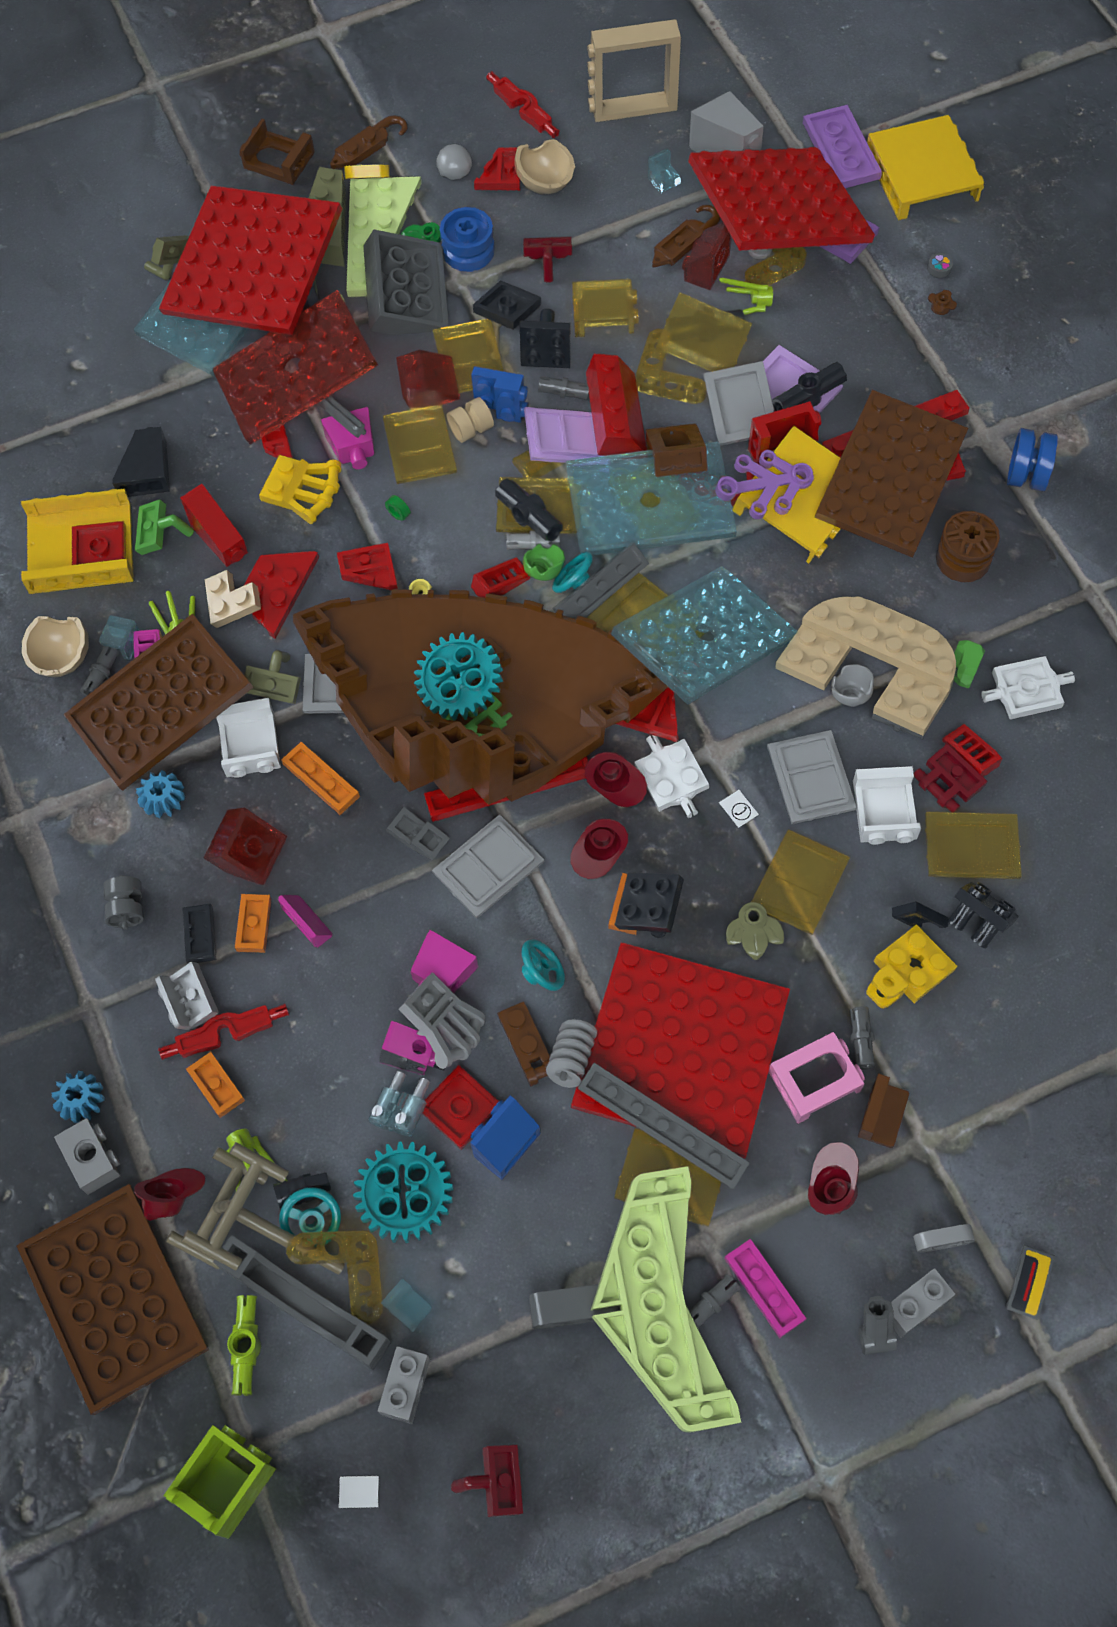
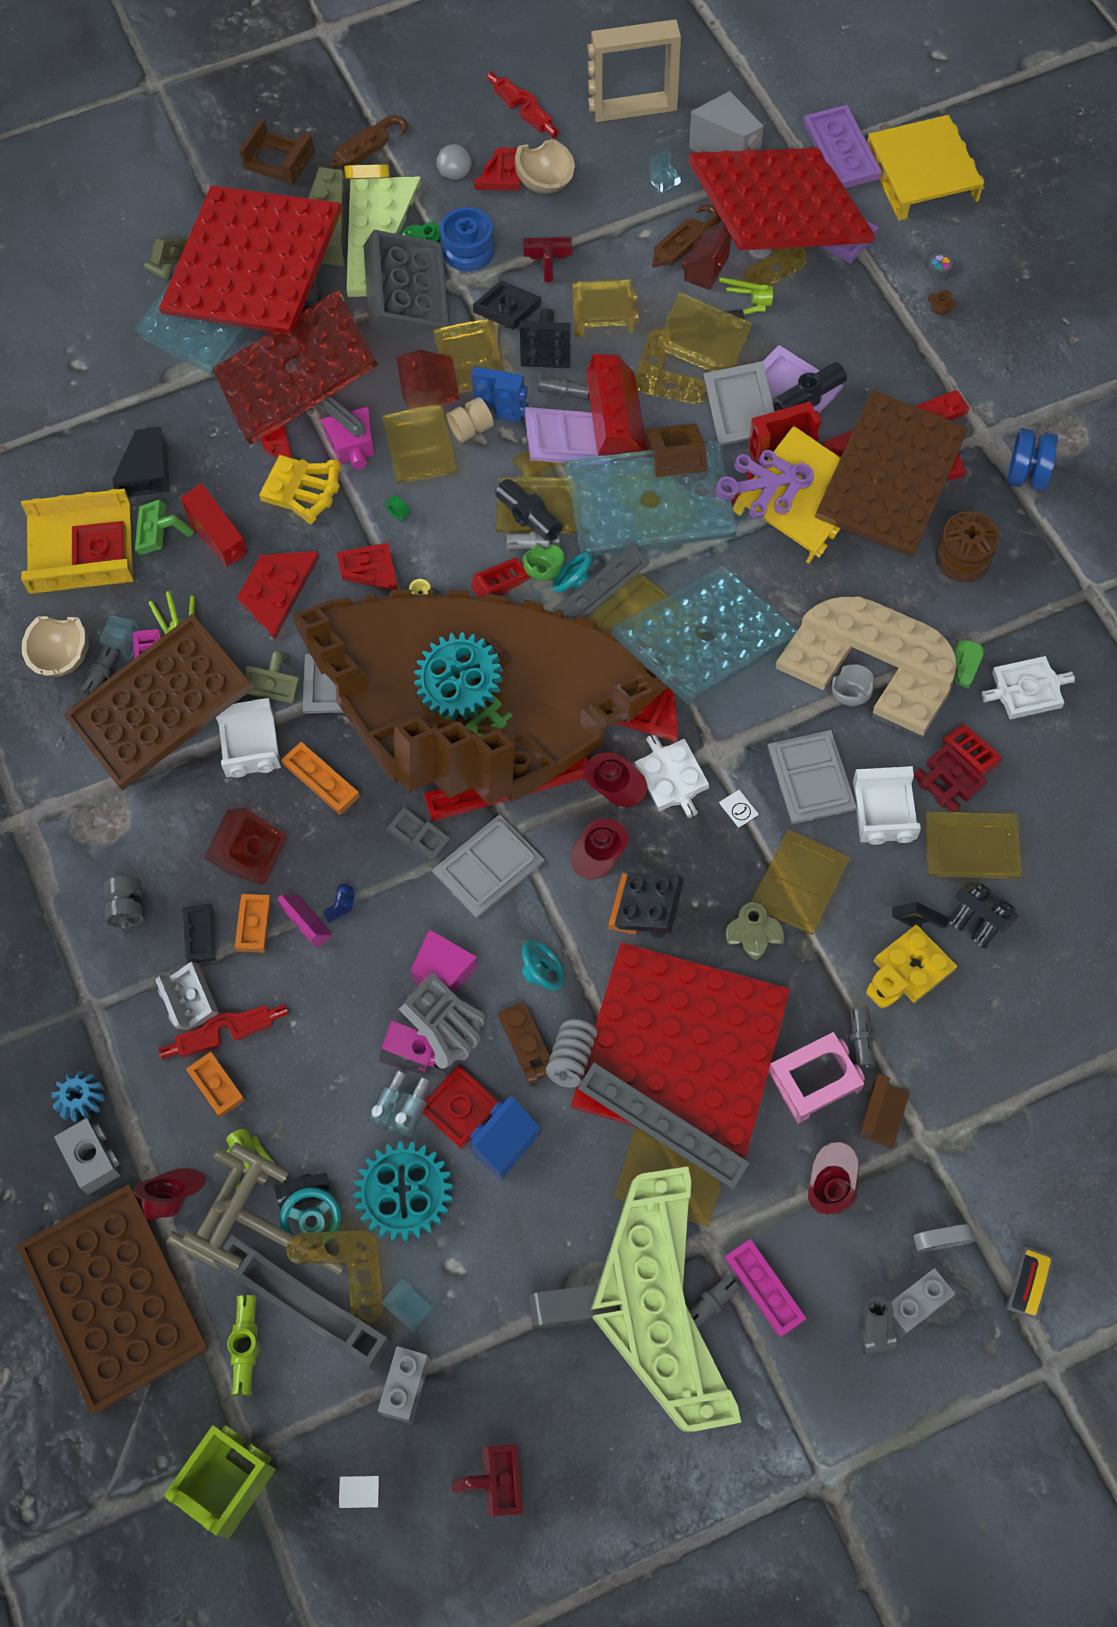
(149, 794): dark azure gear -> none
(228, 603): tan plate -> none
(343, 903): none -> clear blue arm

